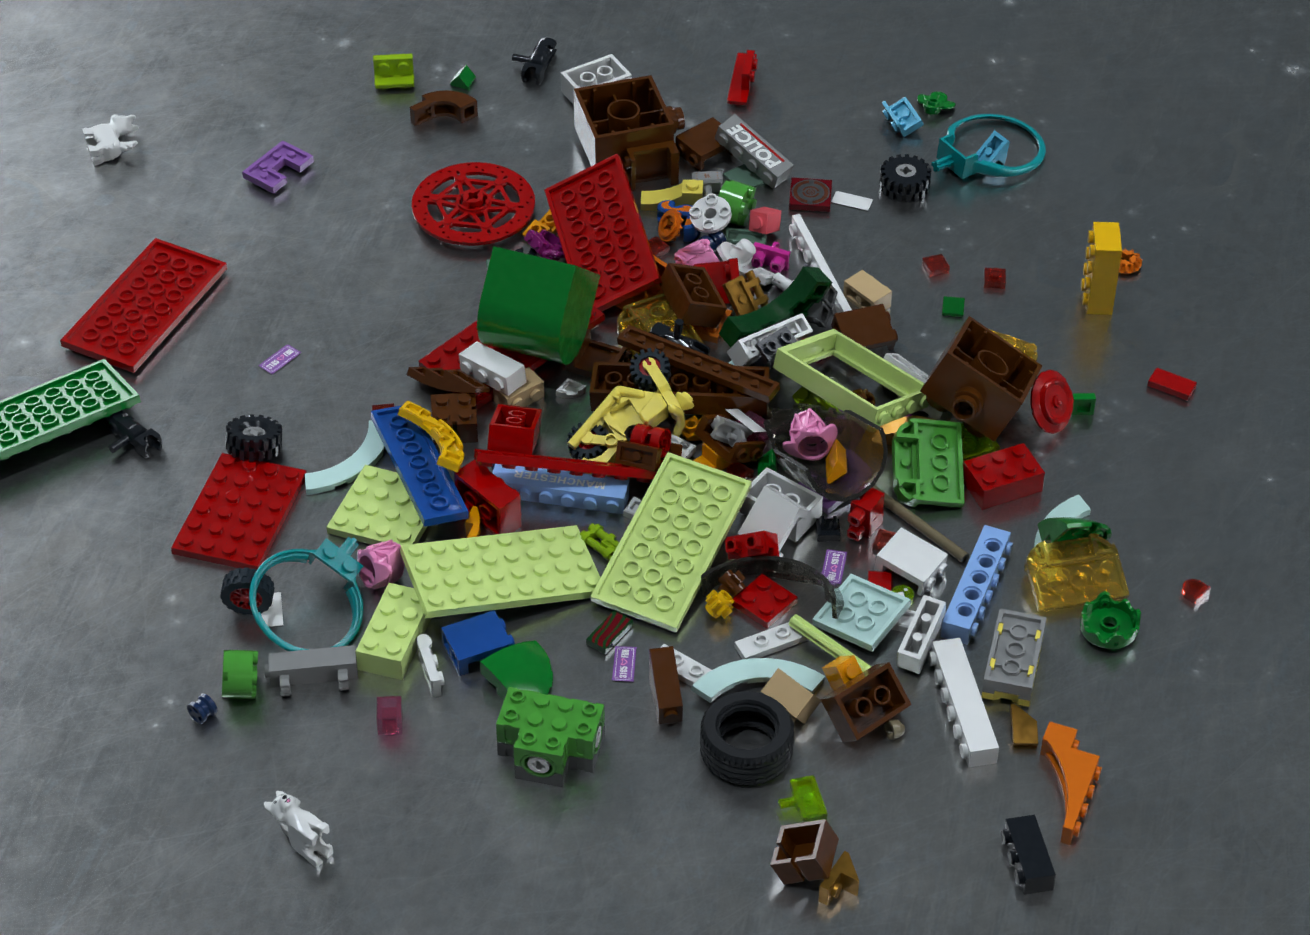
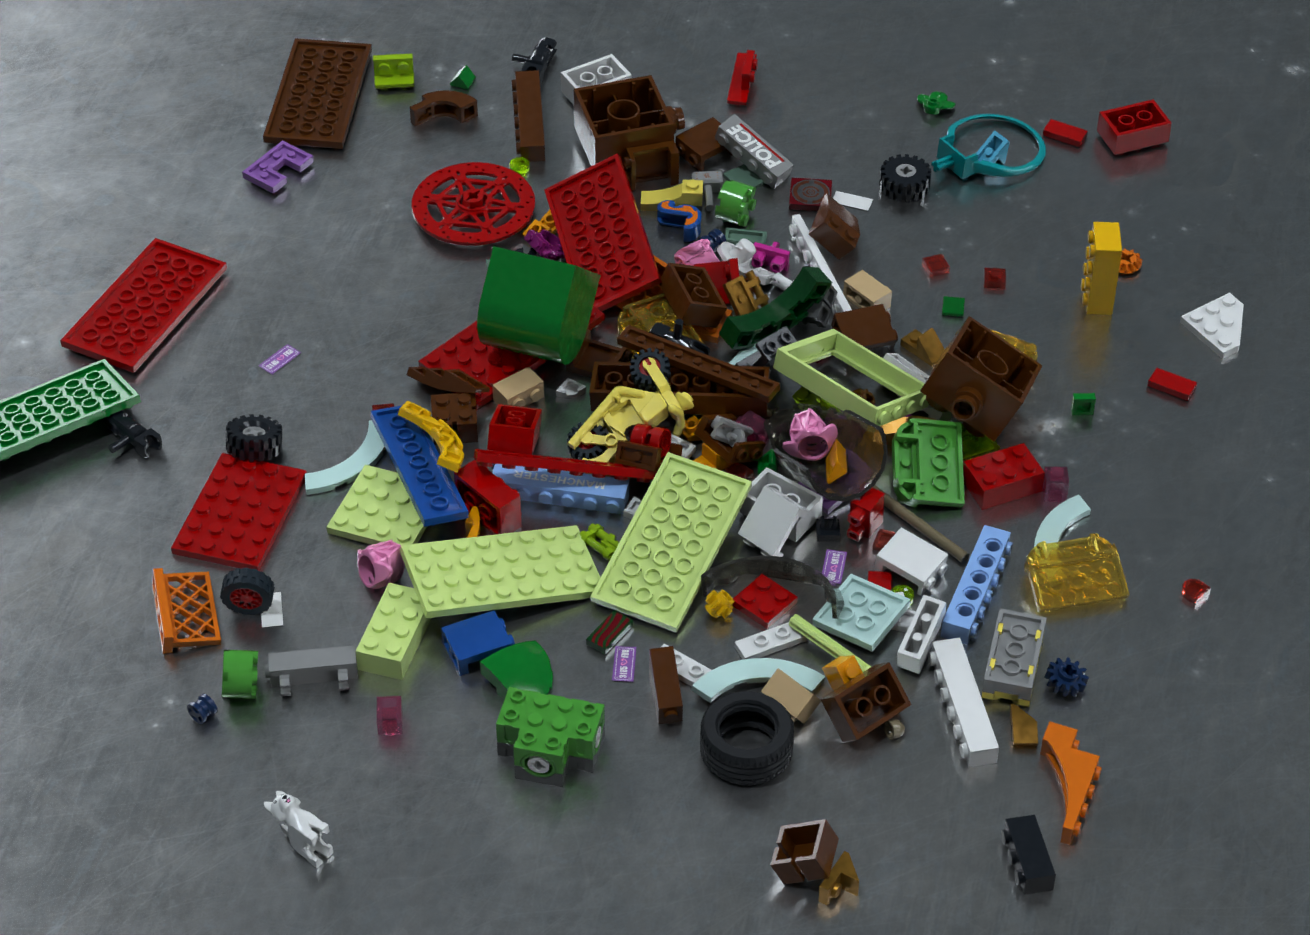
(104, 140): white animal -> none
(166, 615): none -> orange fence
(318, 93): none -> reddish brown plate
(335, 558): teal brick -> none
(429, 665): white hinge -> none
(492, 368): white brick -> none
(520, 165): none -> clear neon green tile
(529, 122): none -> reddish brown brick
(658, 247): clear red tile -> none
(670, 220): orange gear -> none
(710, 214): white plate -> none
(732, 582): reddish brown gear -> none
(744, 350): white brick -> none
(748, 422): white sticker -> none
(752, 544): red hips -> none
(765, 220): coral brick -> none
(805, 799): clear neon green plate -> none
(835, 228): none -> reddish brown slope
(903, 116): medium azure bracket -> none
(924, 346): none -> pearl gold slope
(1051, 401): red piece -> none
(1055, 484): none -> clear pink brick
(1065, 133): none -> red tile
(1066, 677): none -> dark blue gear
(1071, 528): green brick -> none
(1105, 611): green plate -> none
(1134, 126): none -> red brick
(1217, 324): none -> white plate

